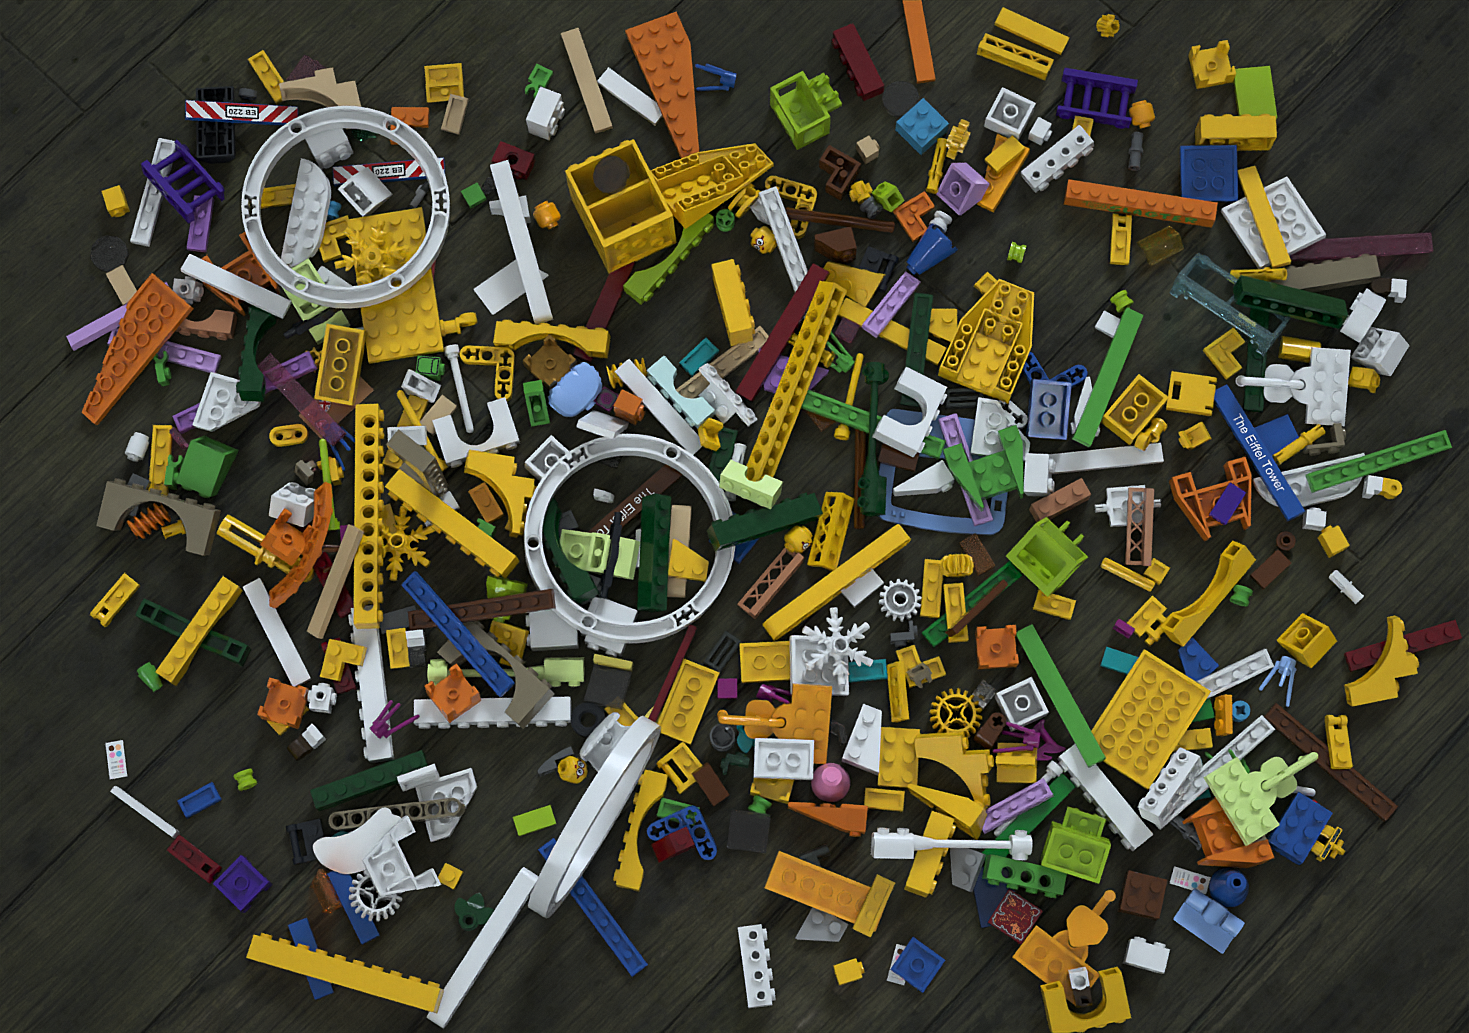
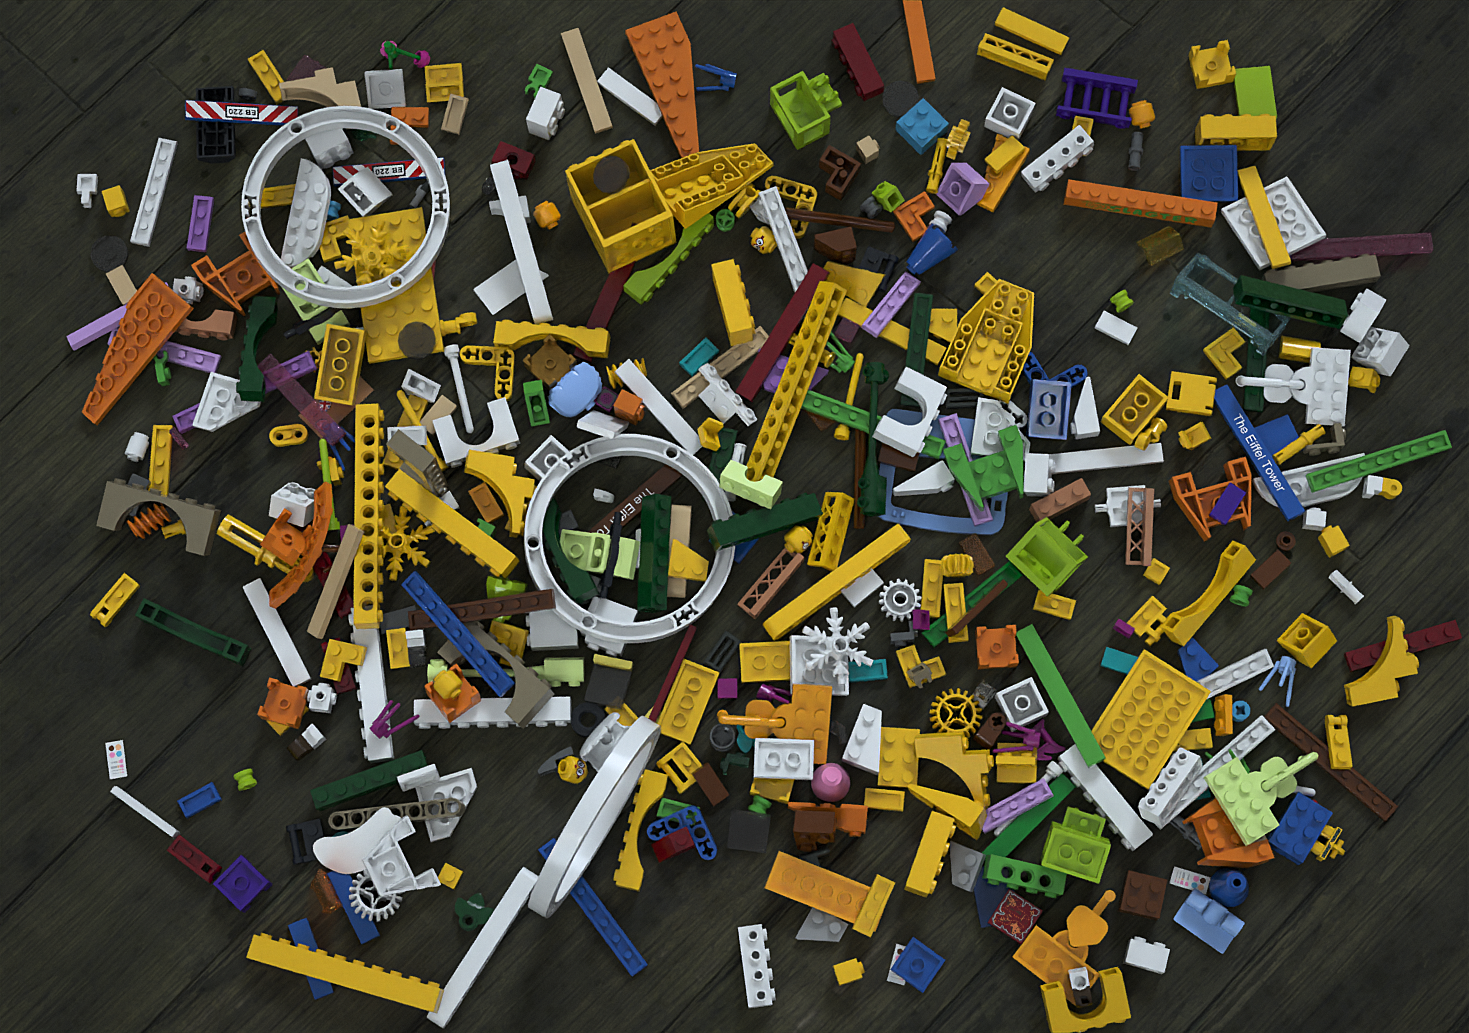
(86, 186): none -> white plate
(148, 675): bright green cone -> none
(172, 472): bright green plate -> none
(175, 197): dark purple fence -> none
(183, 651): yellow arch -> none
(206, 466): bright green slope -> none
(236, 286): white tile -> none
(305, 471): dark tan tile -> none
(385, 89): none -> white tile
(390, 51): none -> plant
(417, 340): none -> clear smoke tile
(430, 367): bright green brick -> none
(447, 684): none -> yellow head
(473, 195): bright green tile -> none
(534, 820): lime tile -> none
(663, 375): light aqua arch -> none
(812, 828): none -> reddish brown brick
(860, 192): yellow gear -> none
(897, 691): yellow tile -> none
(903, 844): white bar -> none
(921, 619): none -> magenta tile
(1016, 252): lime wheel -> none
(1040, 131): white plate -> none
(1107, 25): yellow gear -> none
(1107, 377): bright green tile -> none
(1120, 240): yellow plate -> none
(1127, 574): yellow axle -> none
(1265, 274): yellow pin -> none
(1389, 288): leg -> none

